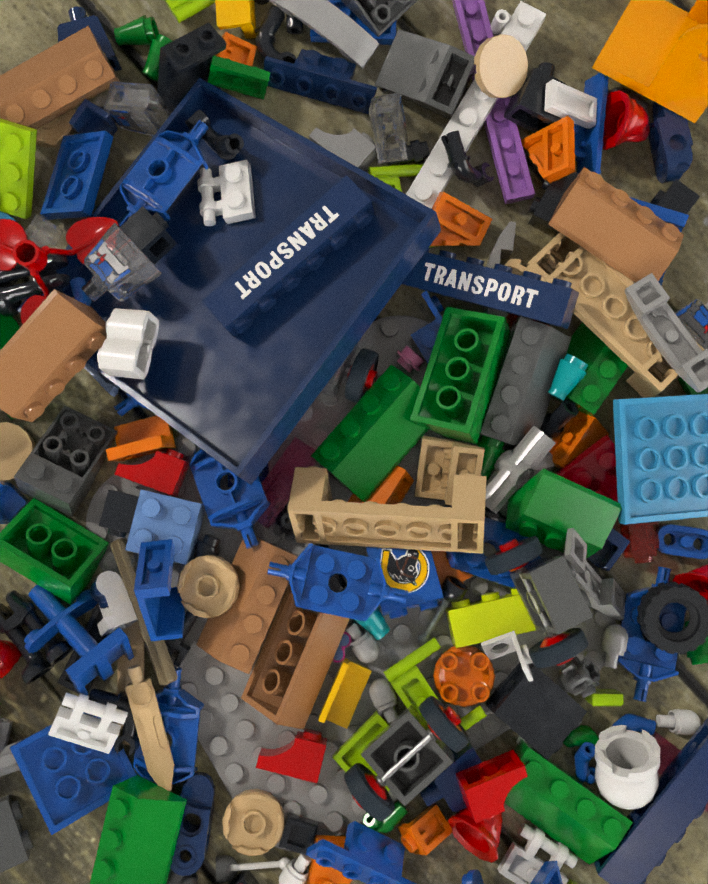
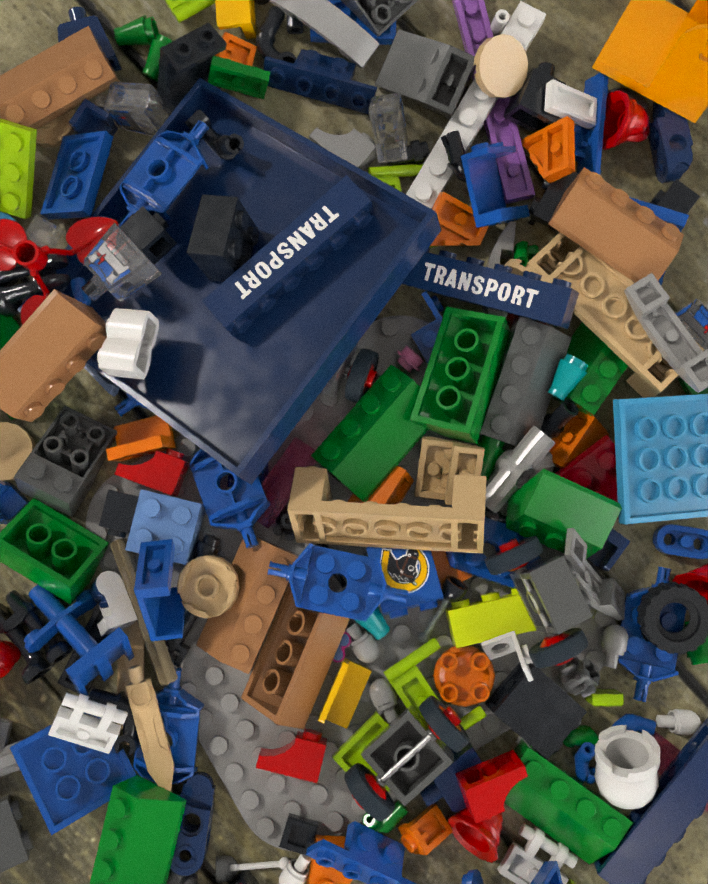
(222, 236): none -> black brick
(236, 193): white plate -> none
(253, 822): tan tile -> none
(486, 187): none -> blue panel
(525, 252): none -> green arm
(642, 541): clear red brick -> none

